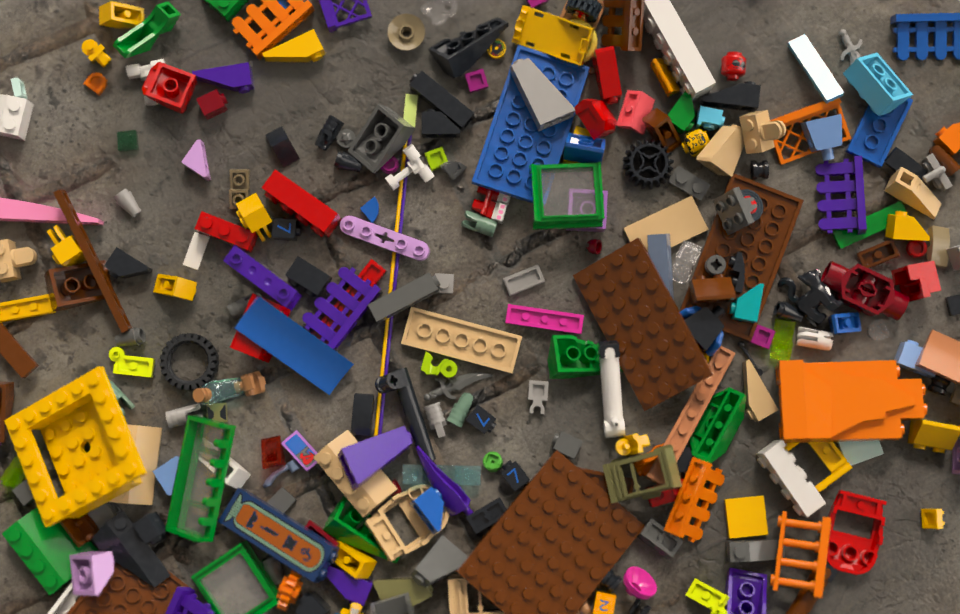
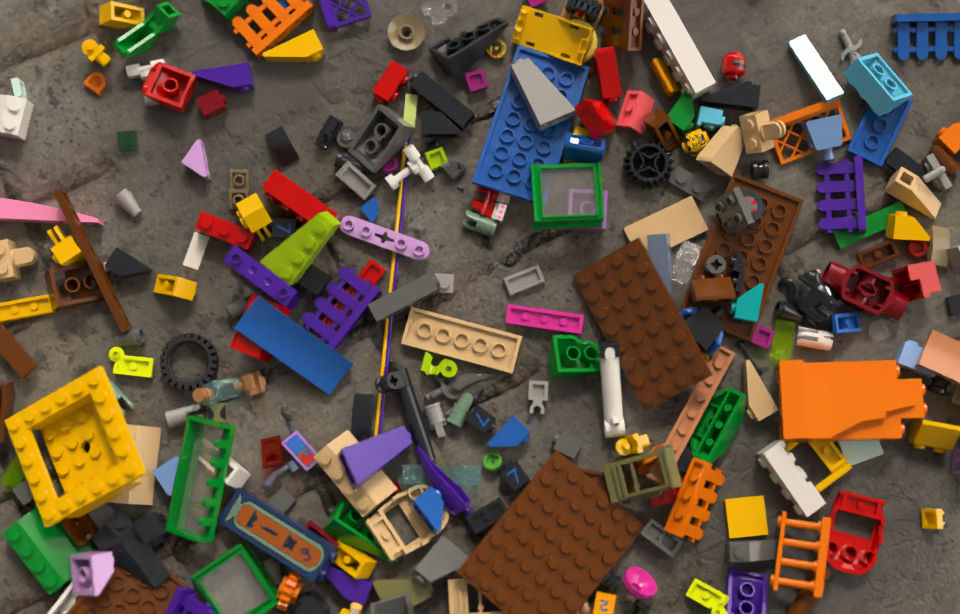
(298, 251): none -> lime wedge
(355, 180): none -> light grey tile
(390, 83): none -> red brick
(511, 434): none -> blue slope
(595, 246): dark red hinge -> none

